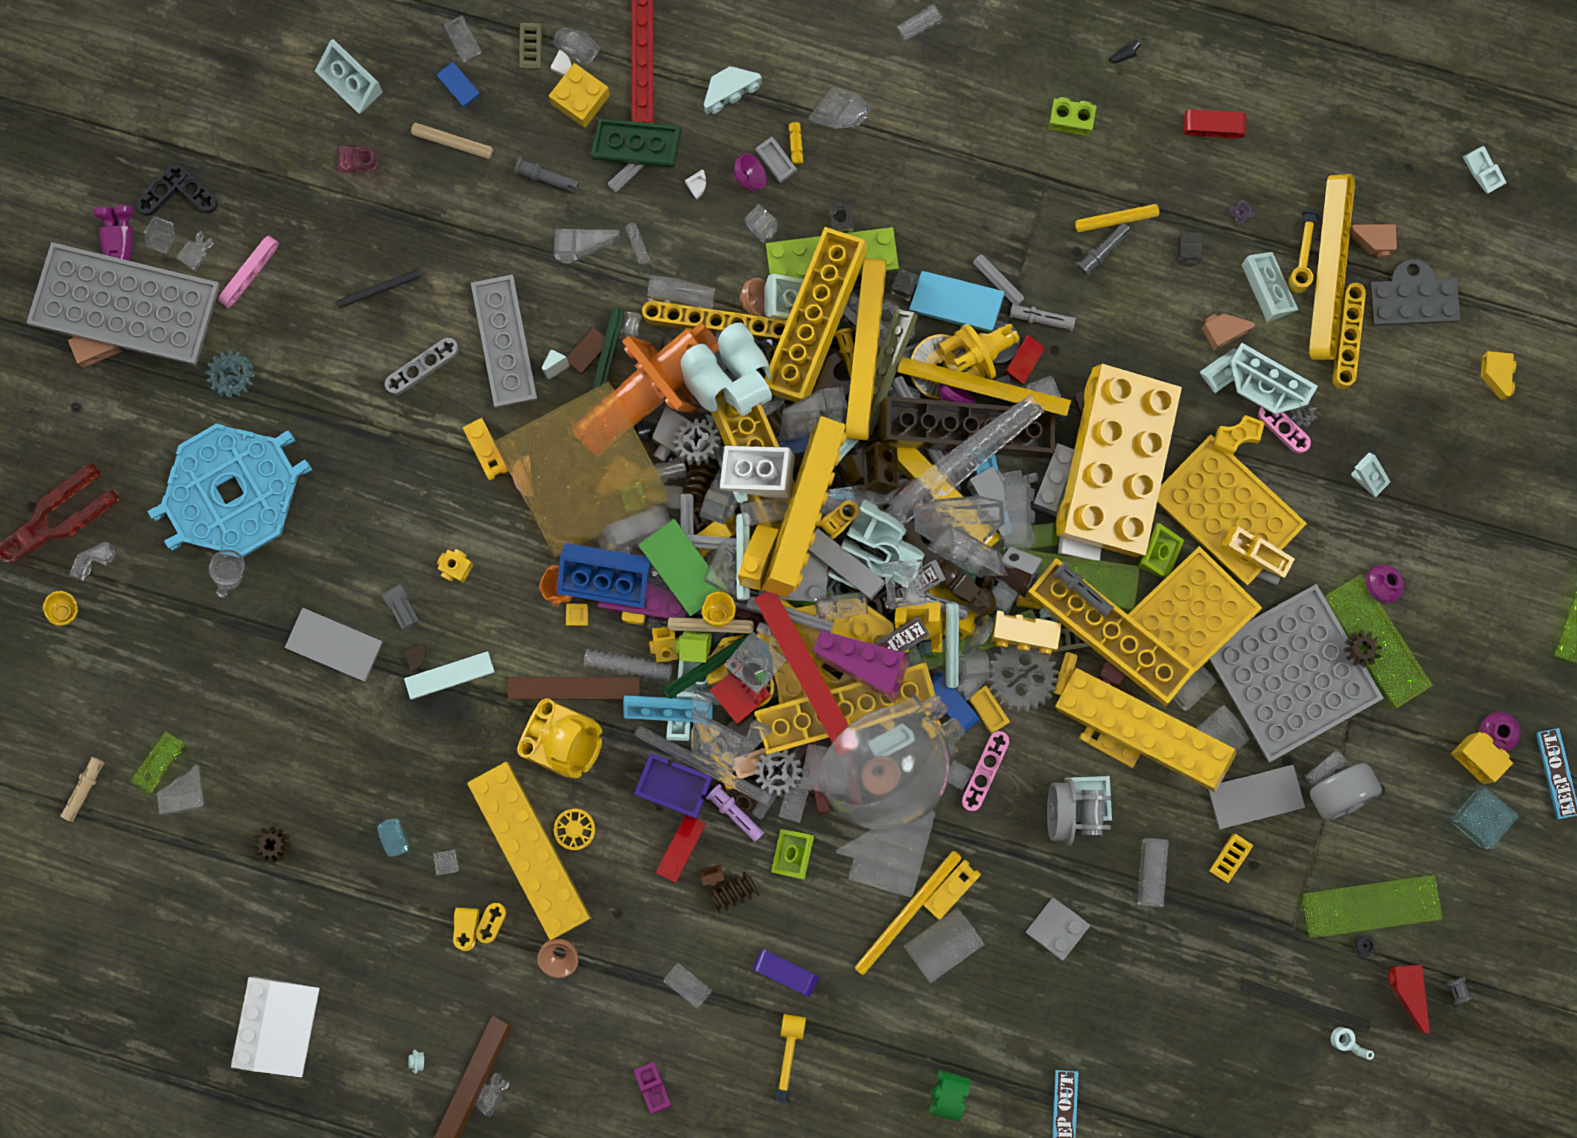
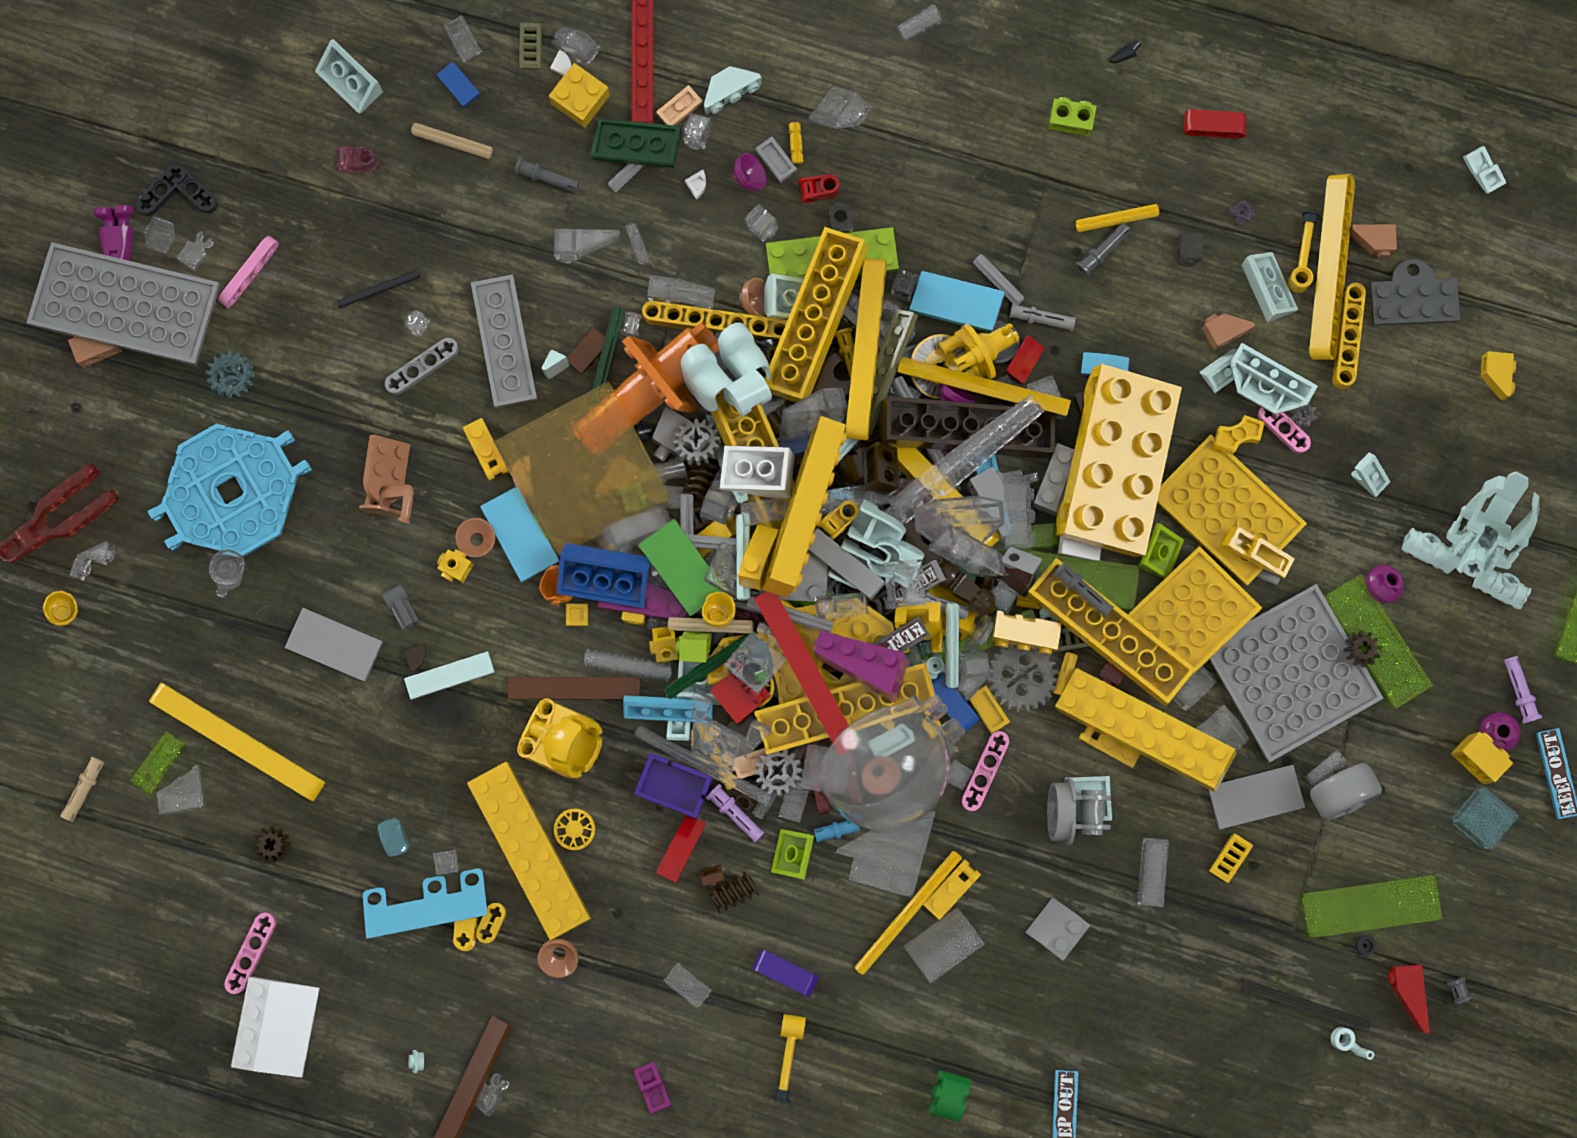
(237, 742): none -> yellow beam
(247, 951): none -> bright pink beam
(386, 478): none -> nougat plate
(417, 323): none -> clear piece
(430, 911): none -> medium azure piece
(467, 530): none -> nougat piece
(519, 534): none -> medium azure tile
(679, 106): none -> light nougat plate
(697, 131): none -> clear slope
(817, 189): none -> red piece
(835, 830): none -> dark azure pin
(941, 667): none -> light aqua plate
(1094, 359): none -> medium azure slope
(1483, 540): none -> light aqua piece
(1525, 699): none -> lavender pin

